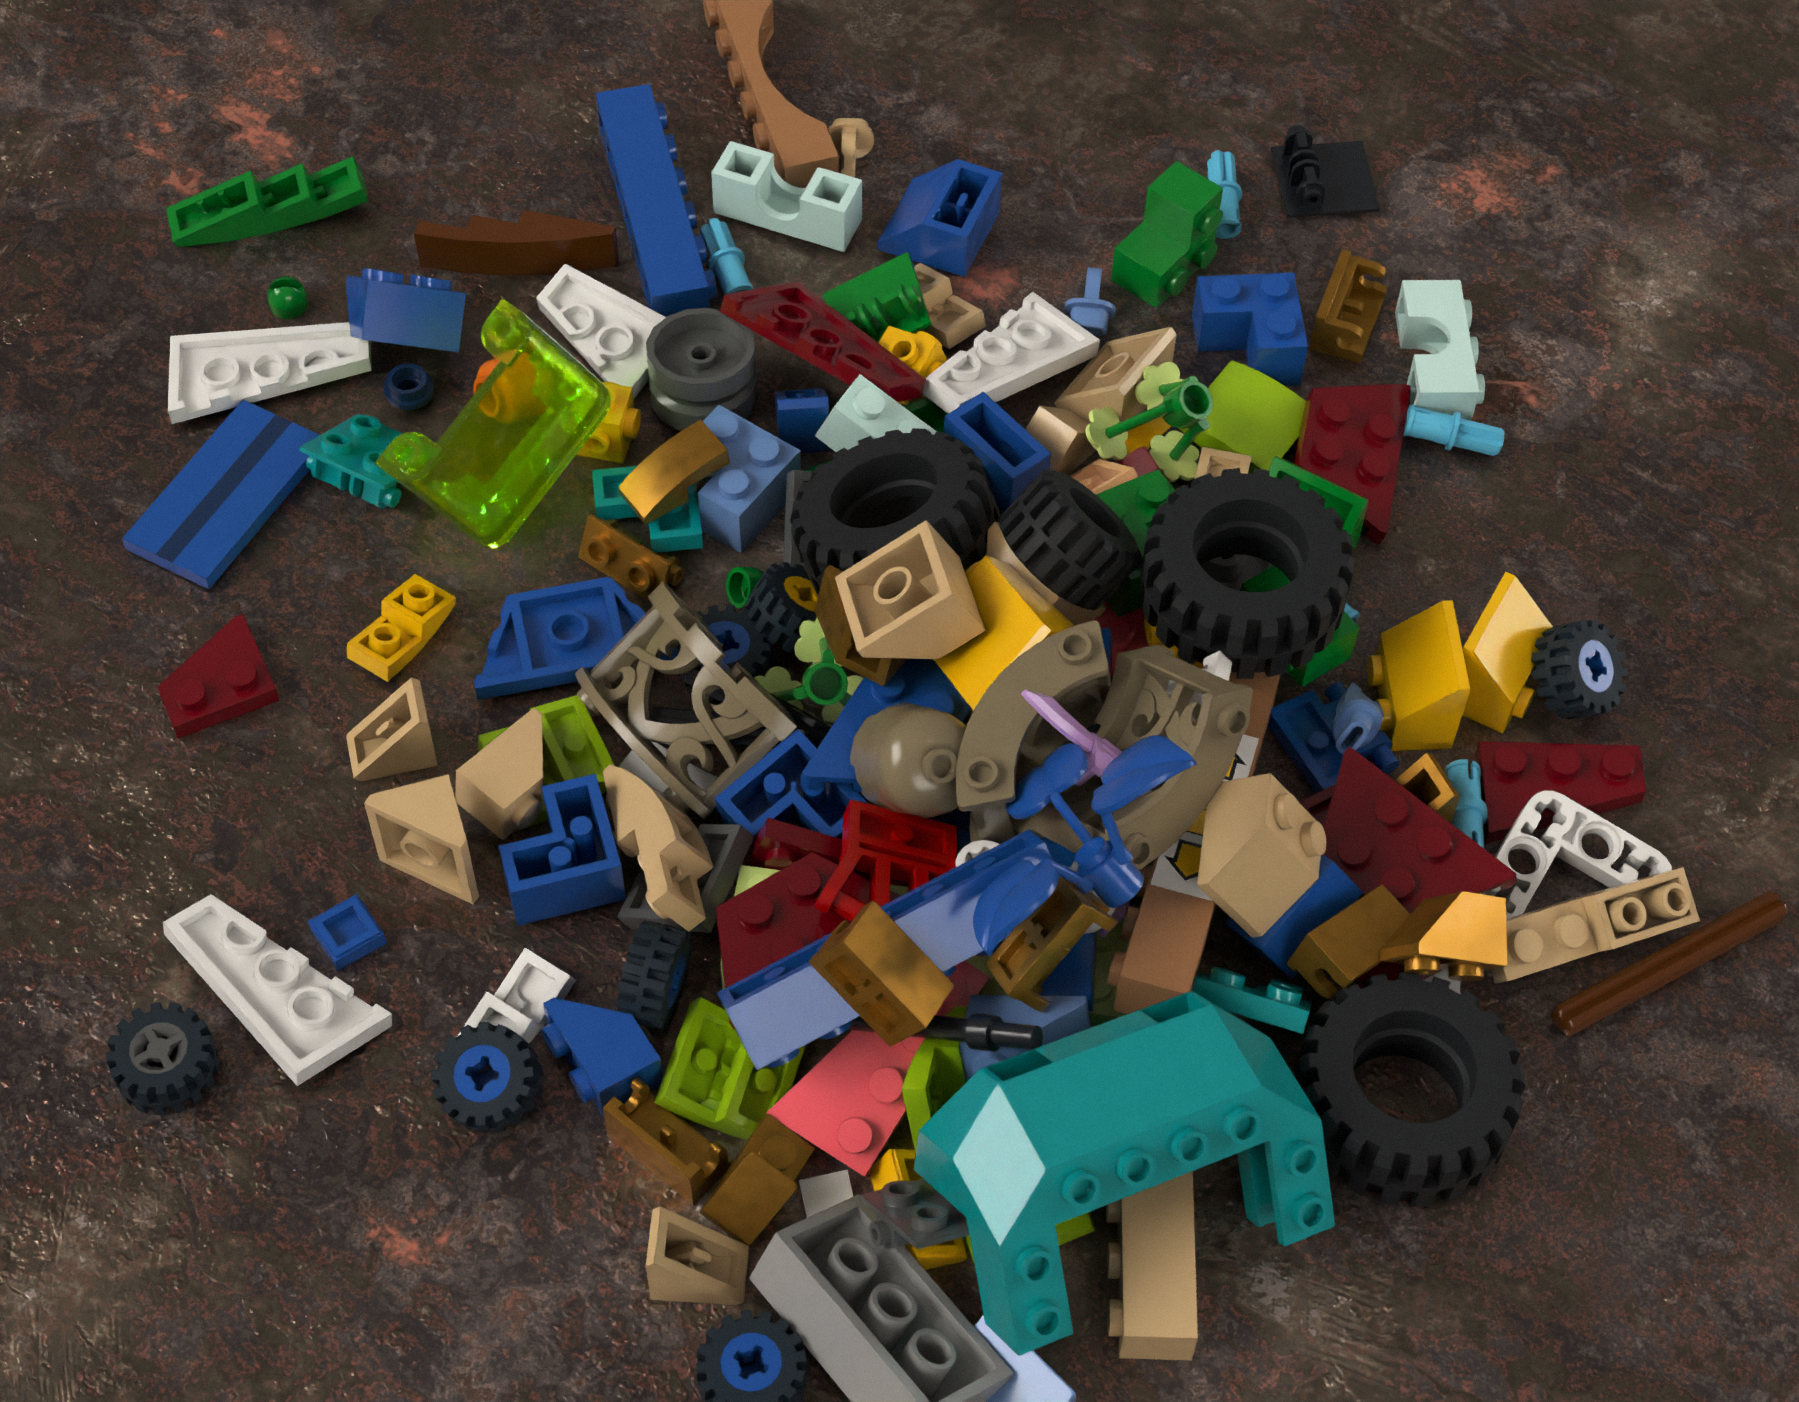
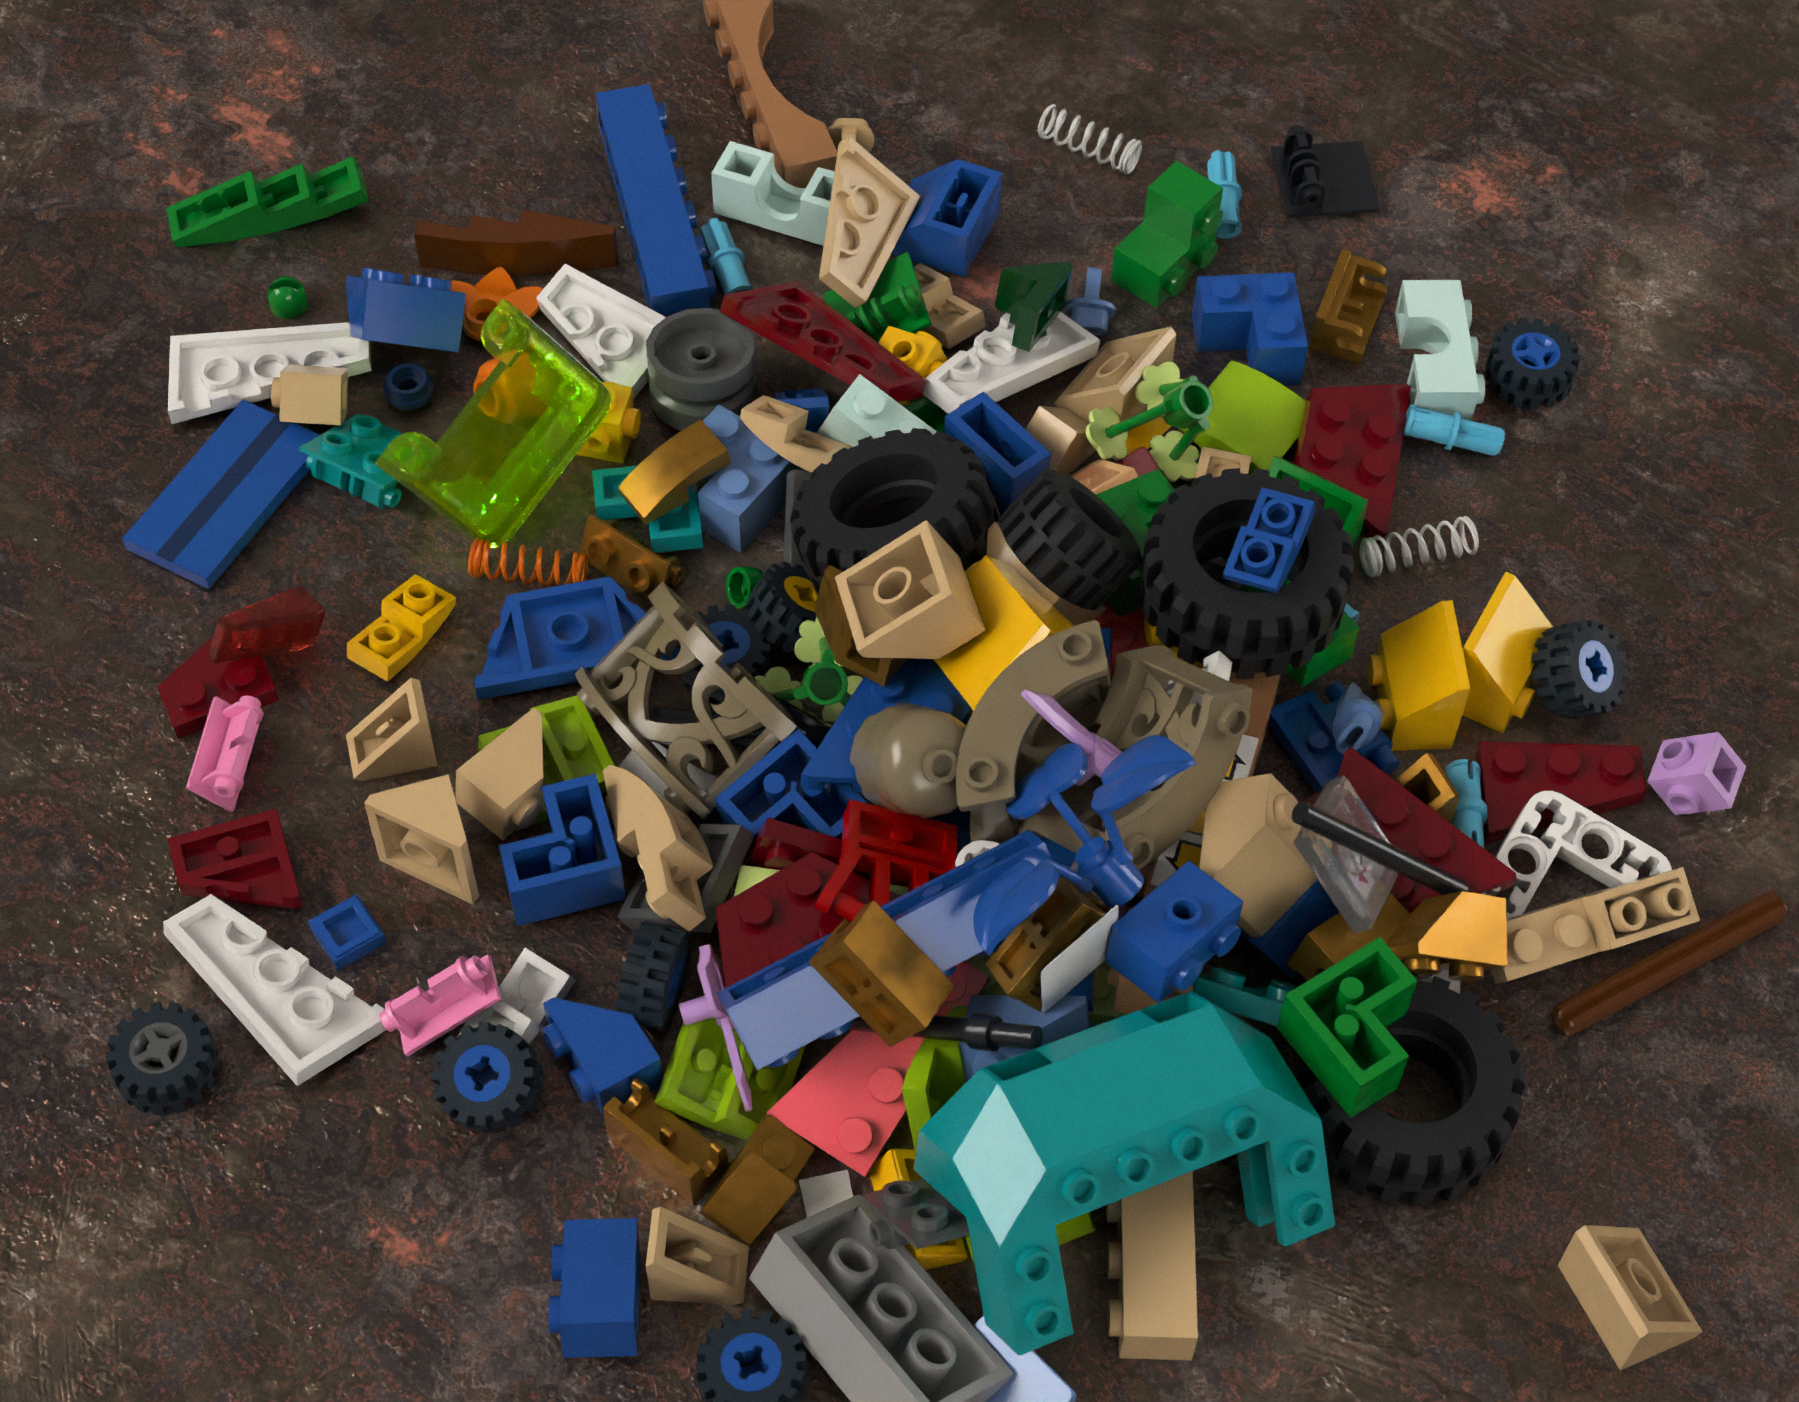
(225, 750): none -> bright pink hinge
(237, 862): none -> dark red wing
(268, 627): none -> clear red slope
(311, 394): none -> tan brick
(452, 999): none -> bright pink hinge
(479, 563): none -> orange piece
(488, 293): none -> orange plate
(598, 1288): none -> blue brick
(711, 1006): none -> lavender piece
(783, 430): none -> tan slope
(863, 222): none -> tan wing
(1033, 298): none -> dark green slope
(1076, 961): none -> white sticker
(1129, 155): none -> white piece
(1175, 932): none -> blue brick
(1270, 541): none -> blue slope
(1341, 1022): none -> green brick
(1350, 880): none -> clear tile
(1372, 558): none -> white piece
(1376, 849): none -> black bar
(1532, 363): none -> black wheel
(1626, 1293): none -> tan slope
(1697, 773): none -> lavender brick

